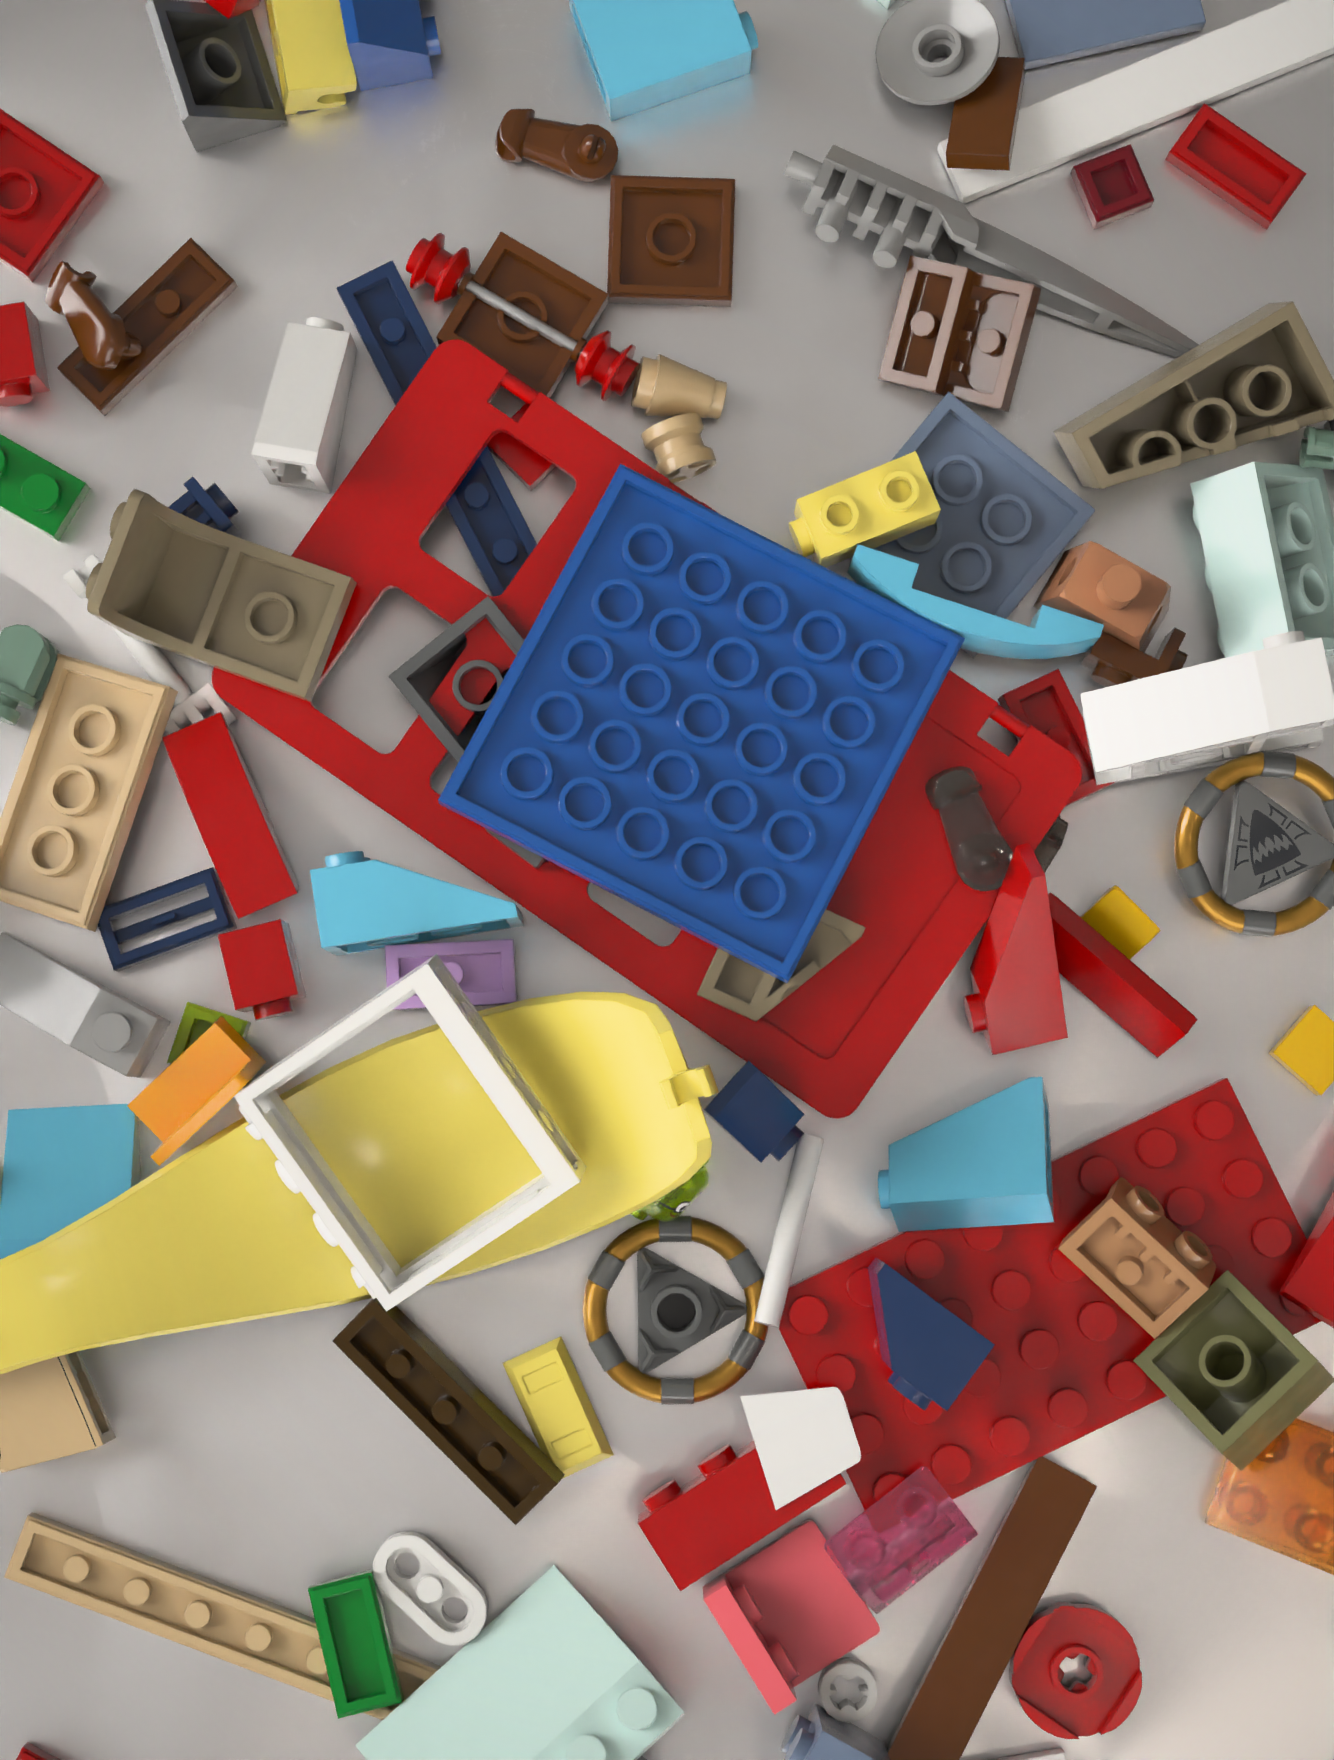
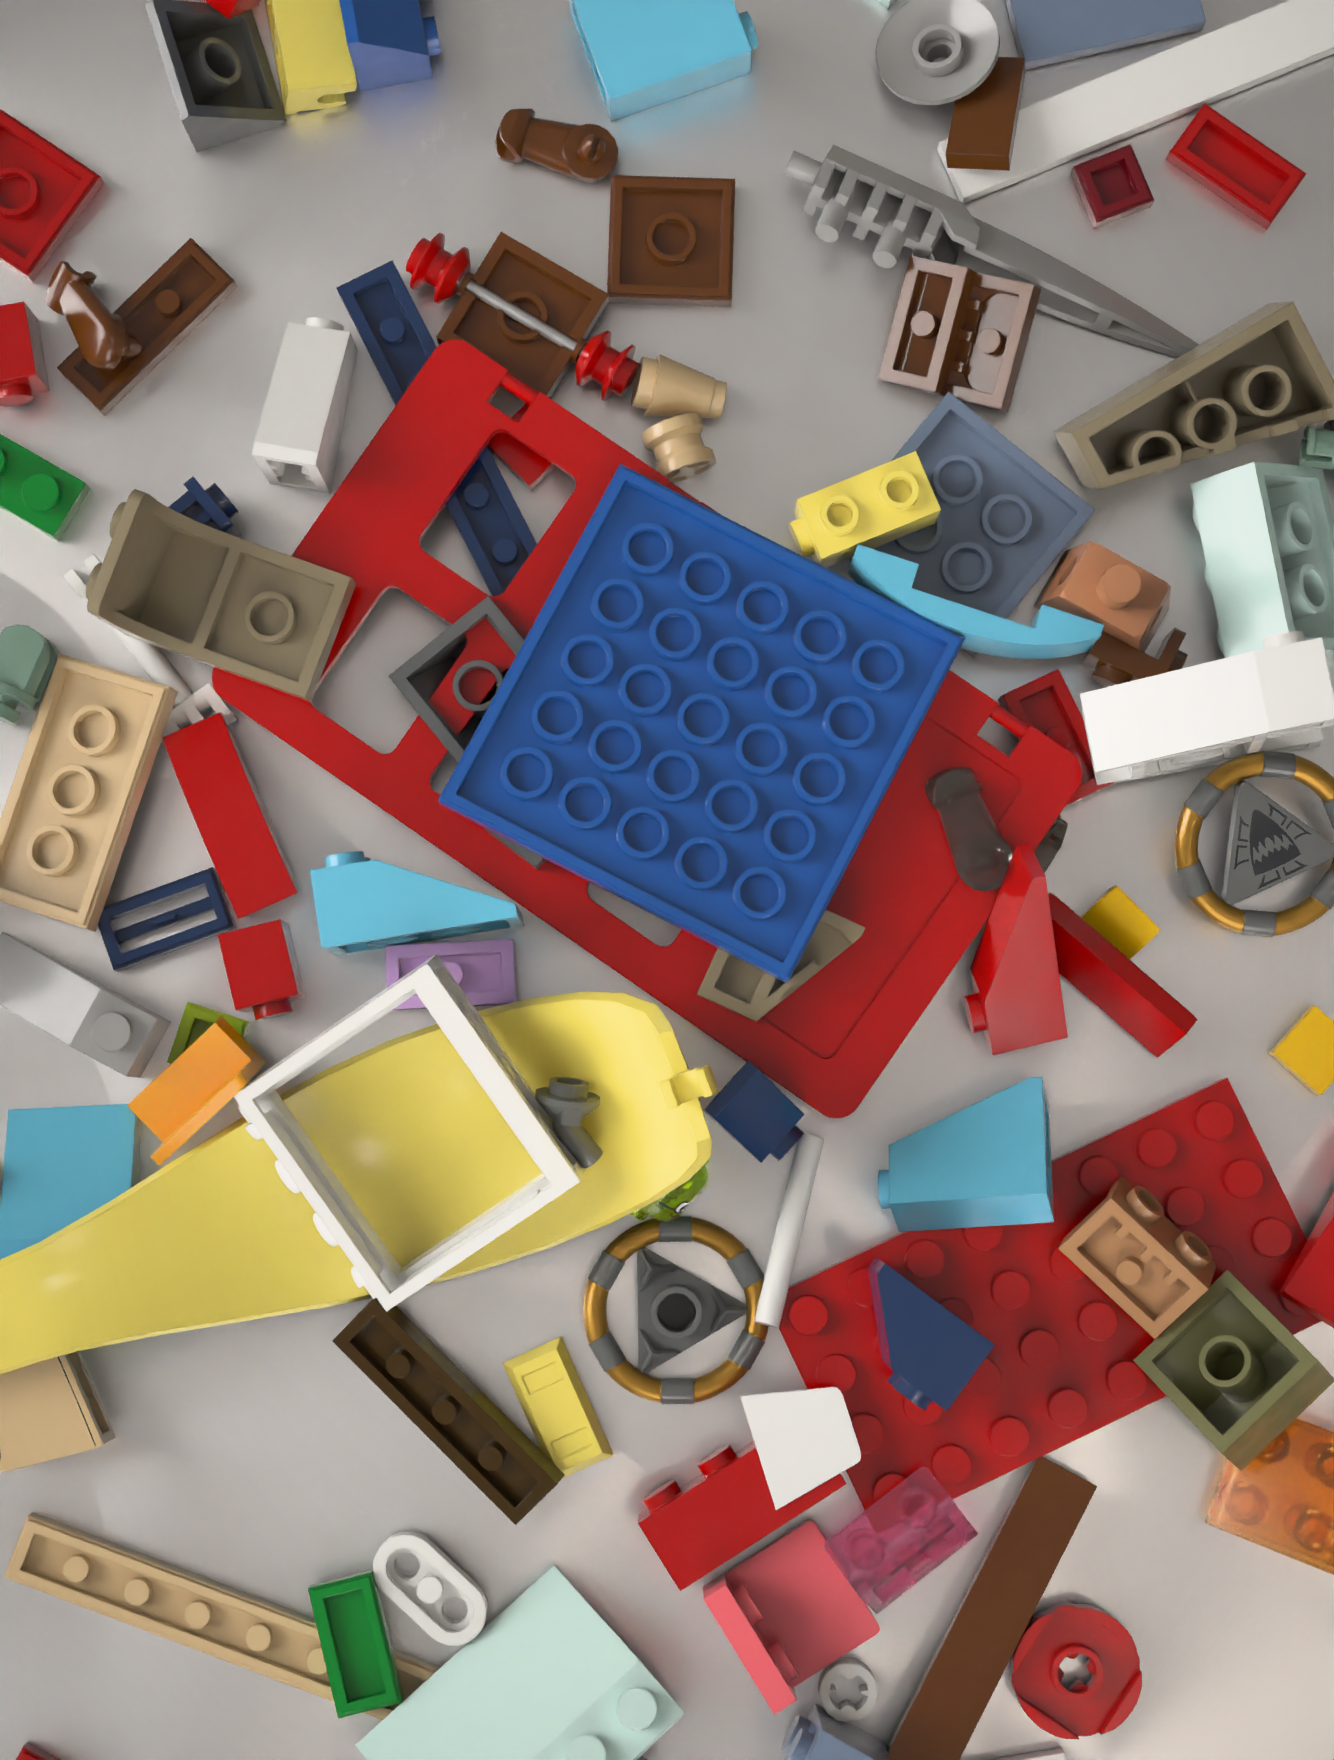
(567, 1103): none -> dark grey plate

